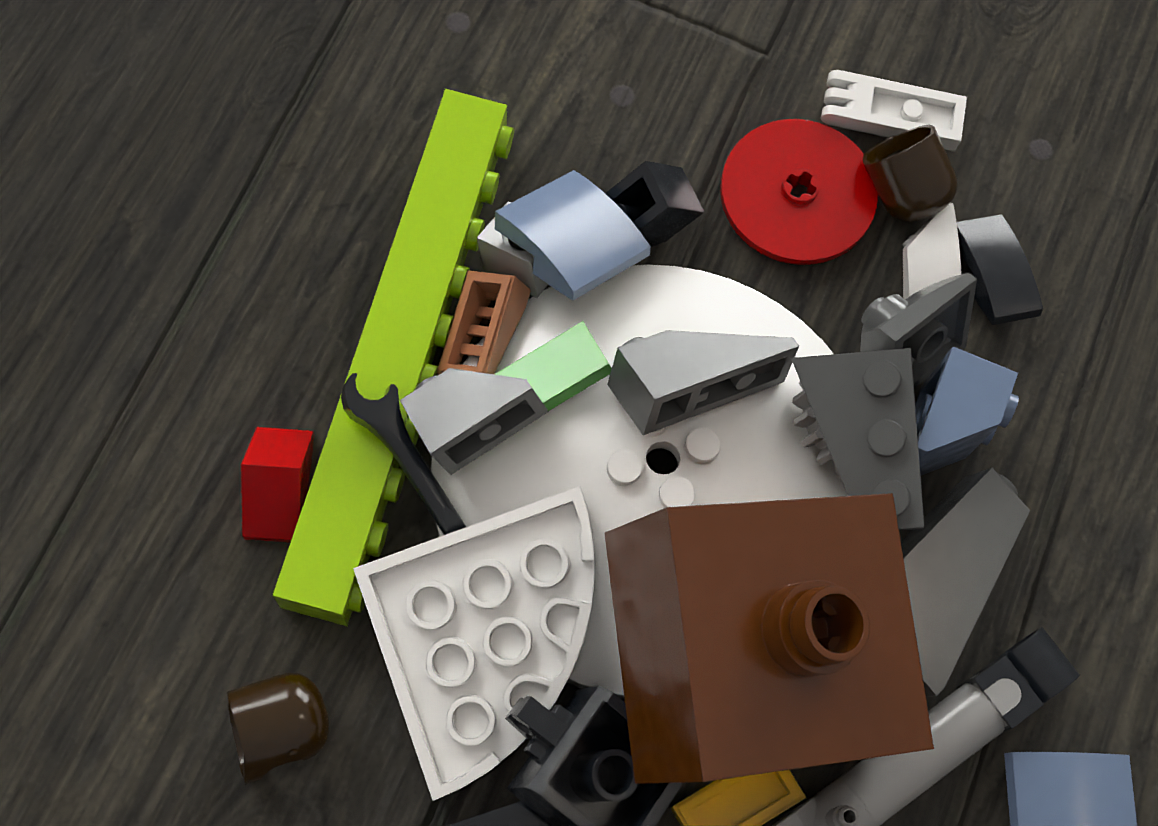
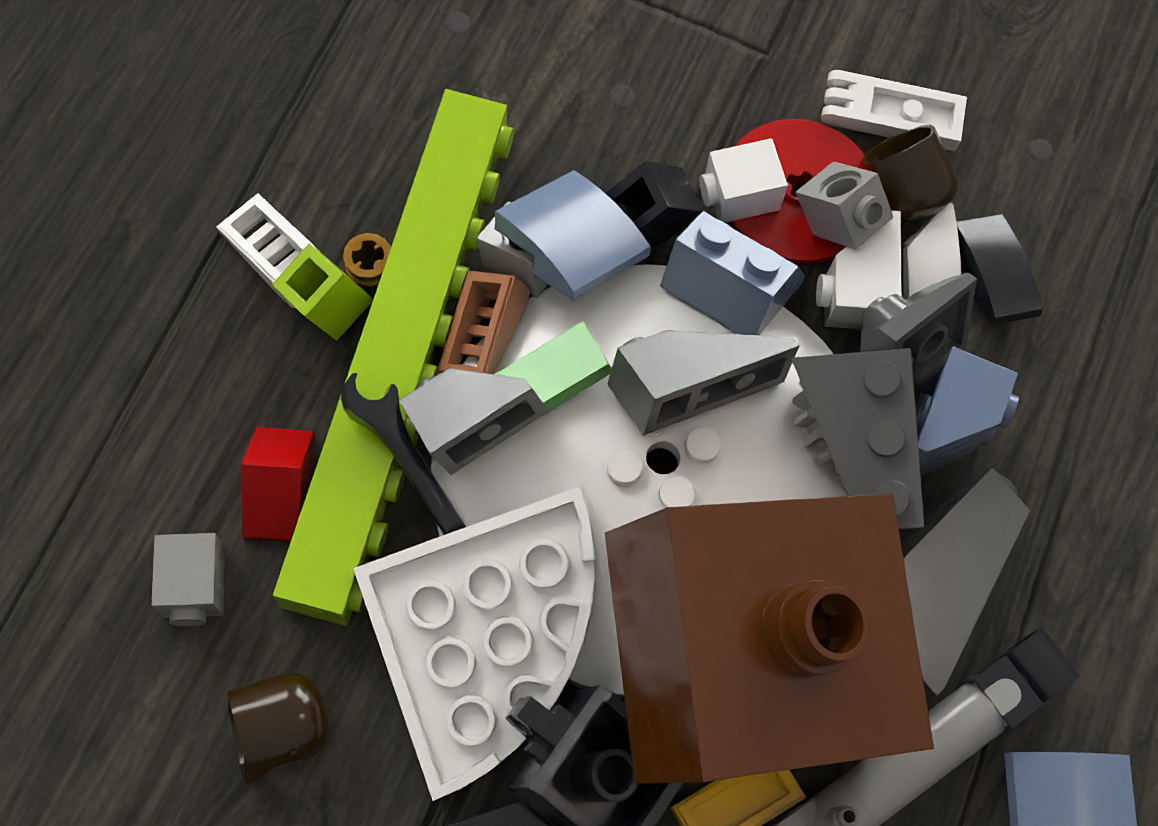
(188, 577): none -> light grey brick
(262, 262): none -> white slope
(322, 292): none -> lime brick
(355, 251): none -> pearl gold bush
(729, 275): none -> sand blue slope
(744, 181): none -> white brick
(845, 204): none -> light grey brick
(861, 277): none -> white slope

